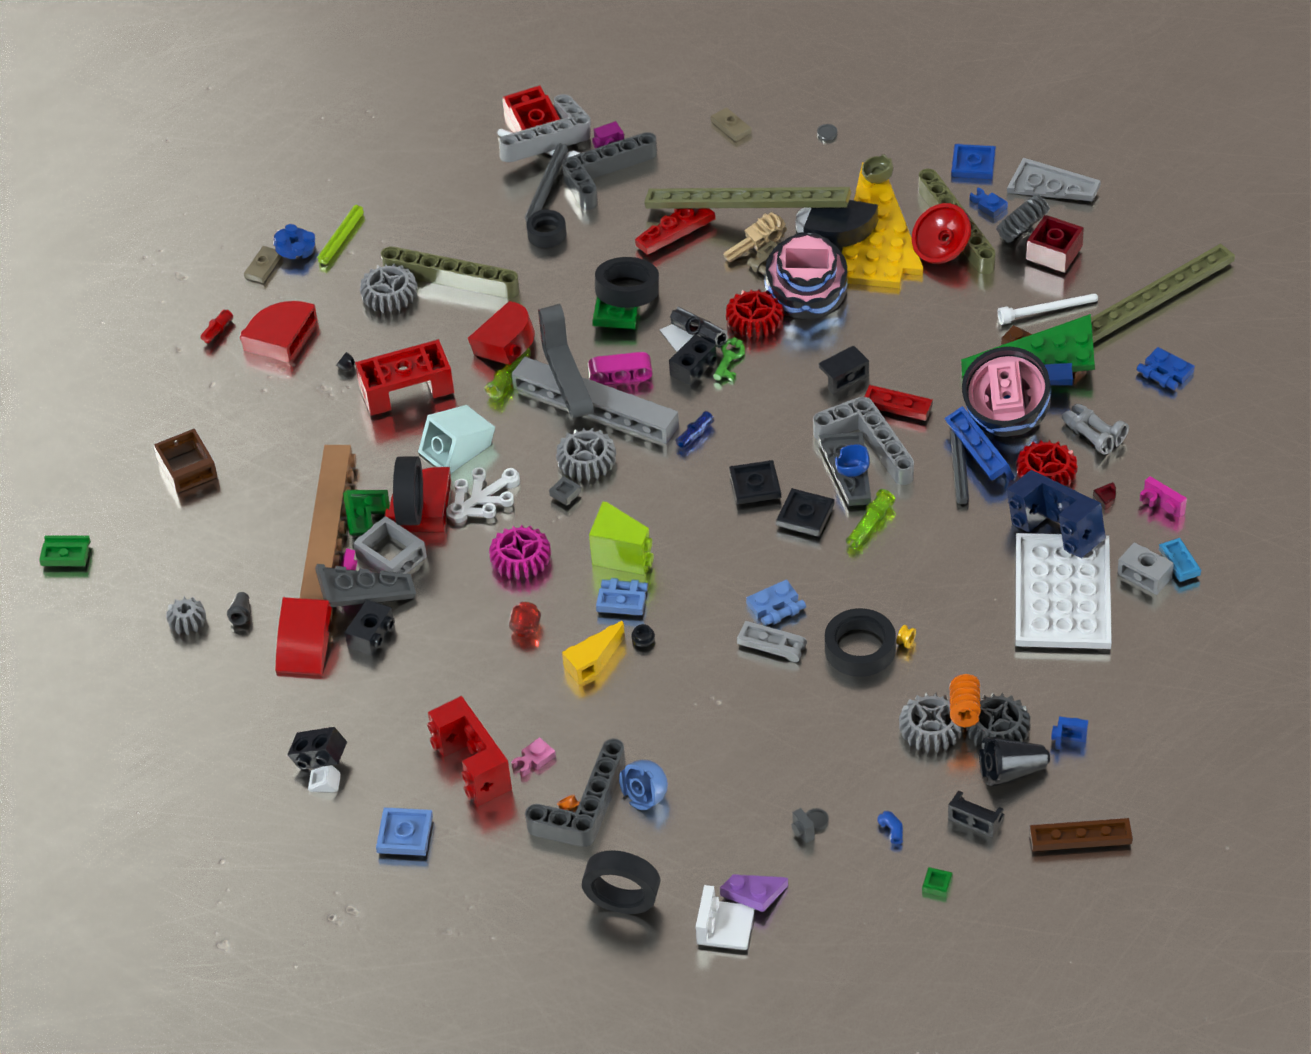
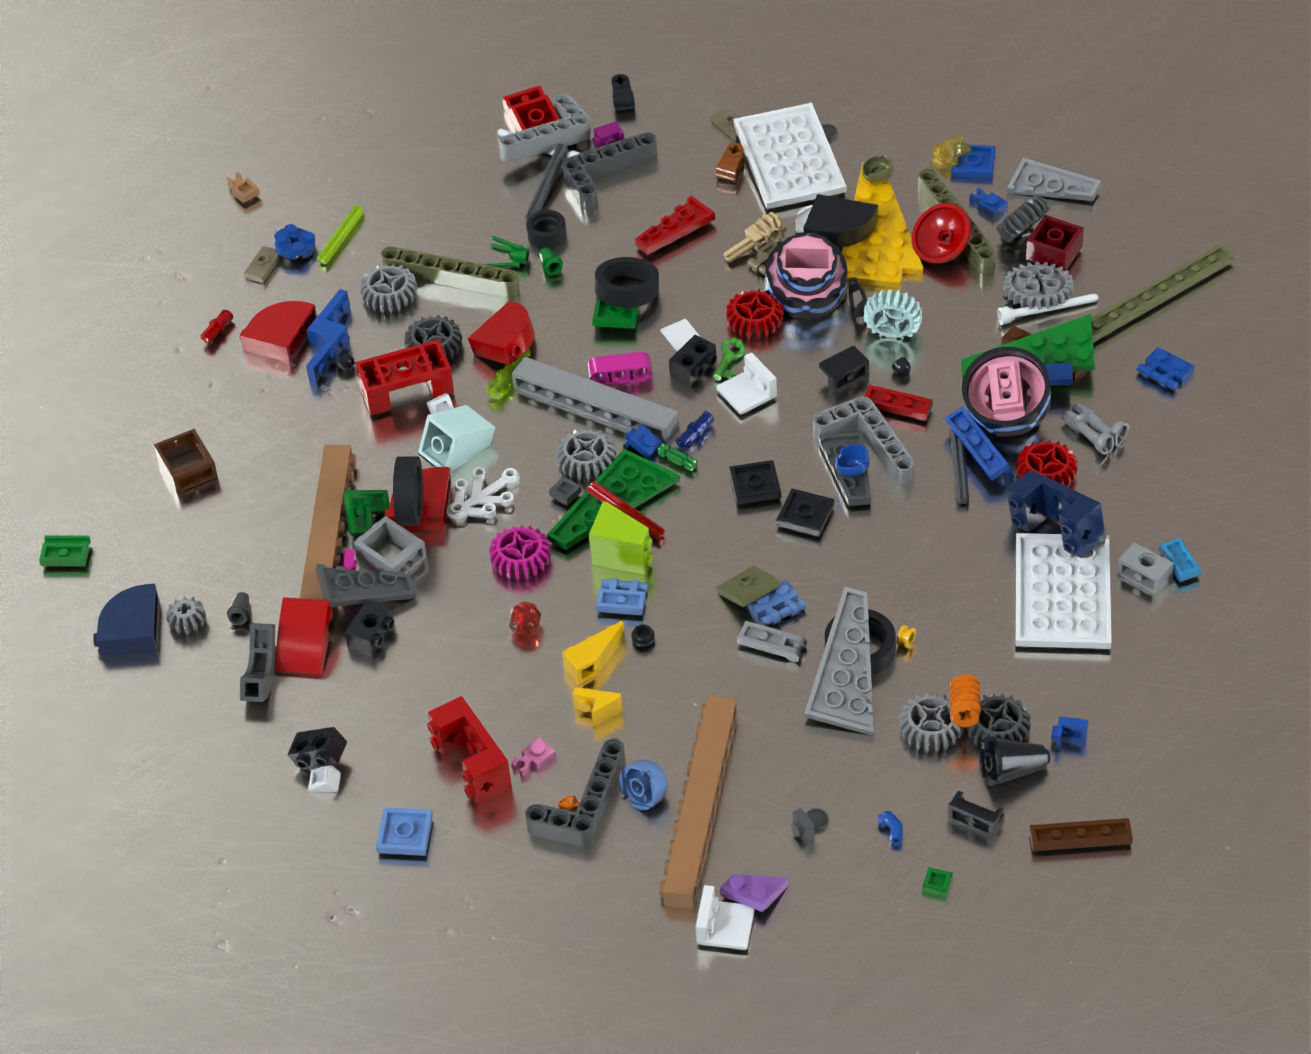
(129, 622): none -> dark blue brick
(243, 189): none -> medium nougat plate
(260, 672): none -> dark grey arch
(328, 336): none -> blue bracket
(434, 329): none -> dark grey gear
(440, 404): none -> white tile
(517, 253): none -> green plant
(550, 261): none -> green cone
(562, 362): dark grey beam -> none
(601, 703): none -> yellow slope
(605, 495): none -> red axle
(622, 94): none -> black piece
(626, 866): black tyre -> none
(628, 478): none -> green wing
(642, 440): none -> blue bracket
(677, 457): none -> green axle
(696, 325): black piece -> none
(699, 803): none -> medium nougat brick
(731, 163): none -> dark orange piece
(748, 197): olive plate -> none
(748, 586): none -> olive plate
(751, 387): none -> white bracket
(789, 155): none -> white plate
(843, 679): none -> light grey wing
(854, 286): none -> black helmet
(875, 512): clear neon green pin -> none
(893, 314): none -> light aqua gear
(901, 367): none -> black hinge
(949, 150): none -> clear yellow plate
(1025, 289): none -> light grey gear
(1105, 495): dark red tile -> none
(1164, 496): dark pink plate -> none

